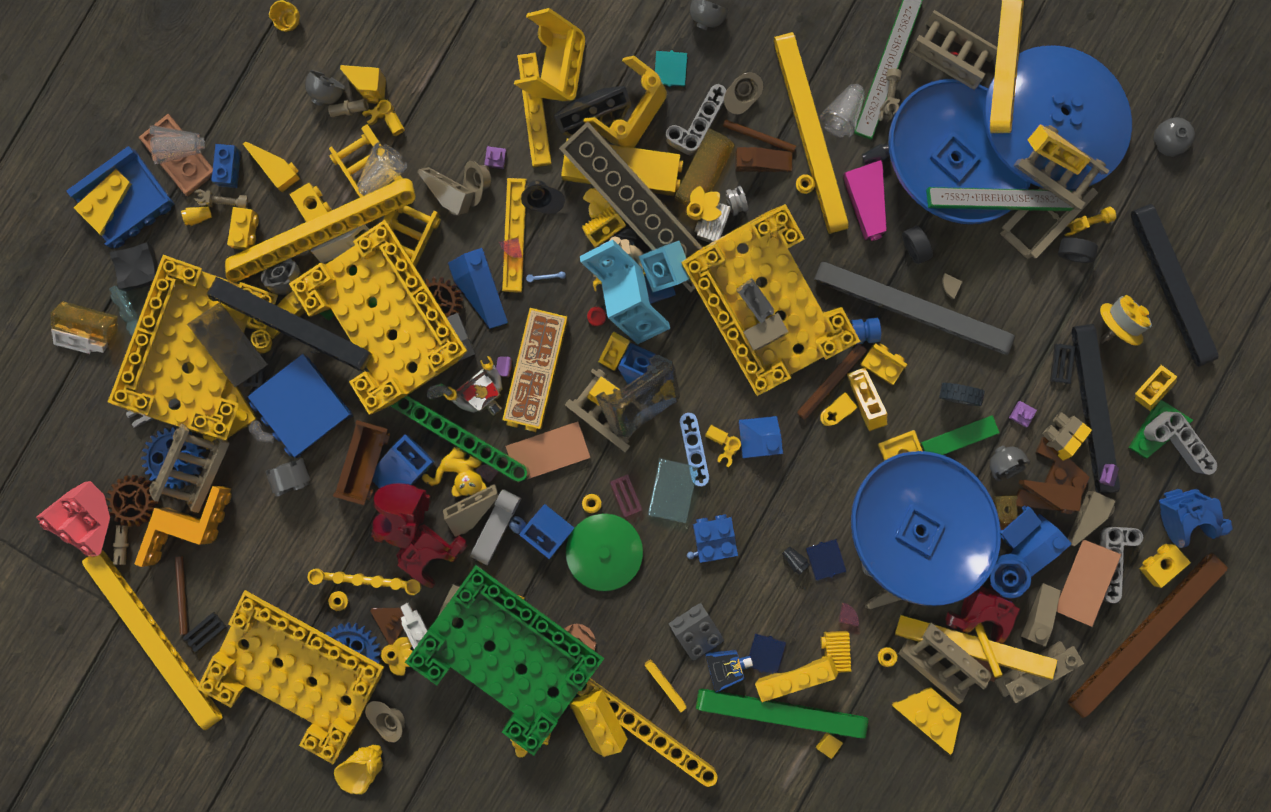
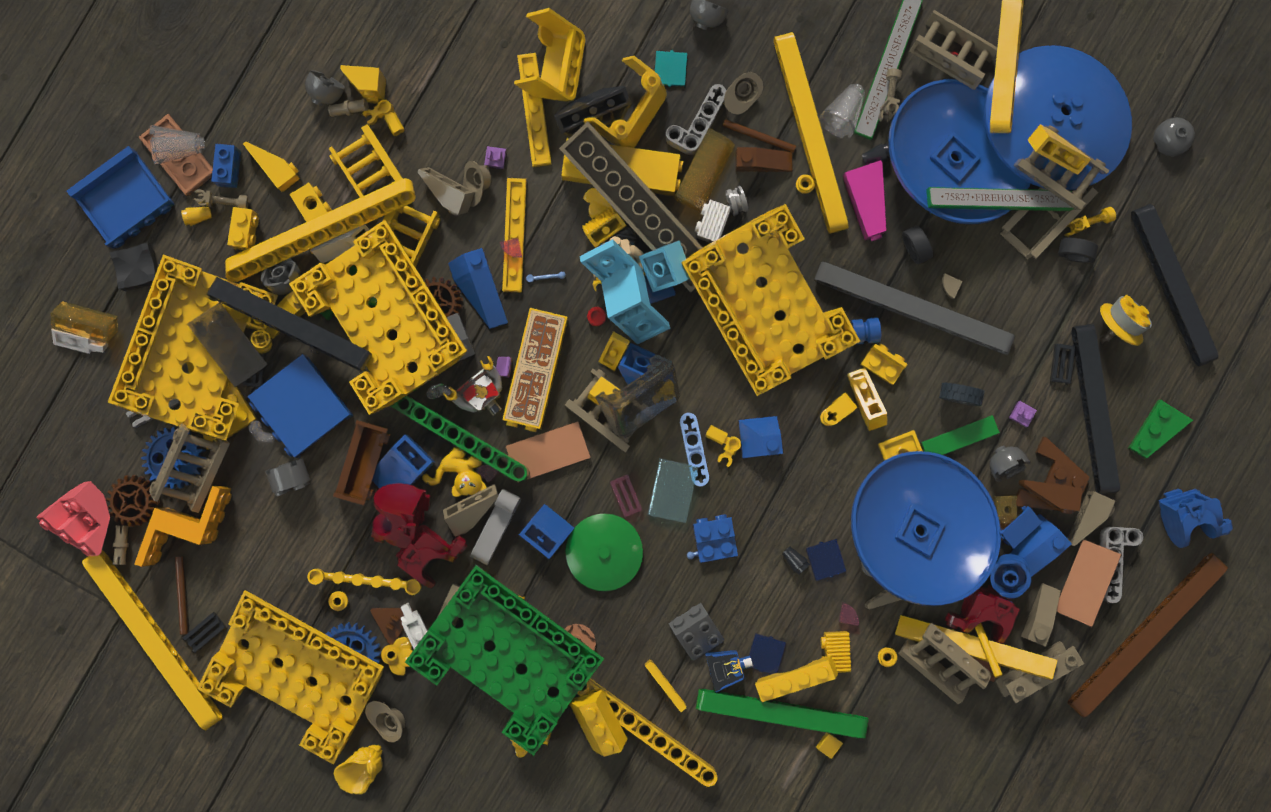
(103, 200): yellow wing -> none
(127, 310): clear light blue hinge -> none
(284, 15): yellow hair -> none
(380, 169): clear cone -> none
(514, 526): medium blue hinge -> none
(542, 197): black piece -> none
(587, 508): yellow plate -> none
(706, 203): yellow plate -> none
(755, 300): dark grey hinge -> none
(766, 332): dark tan hinge -> none
(834, 378): reddish brown axle -> none
(932, 716): yellow wing -> none
(1068, 436): dark tan hips -> none
(1109, 474): medium lavender slope -> none
(1155, 388): yellow brick -> none
(1174, 560): yellow brick -> none
(1201, 459): light grey beam -> none

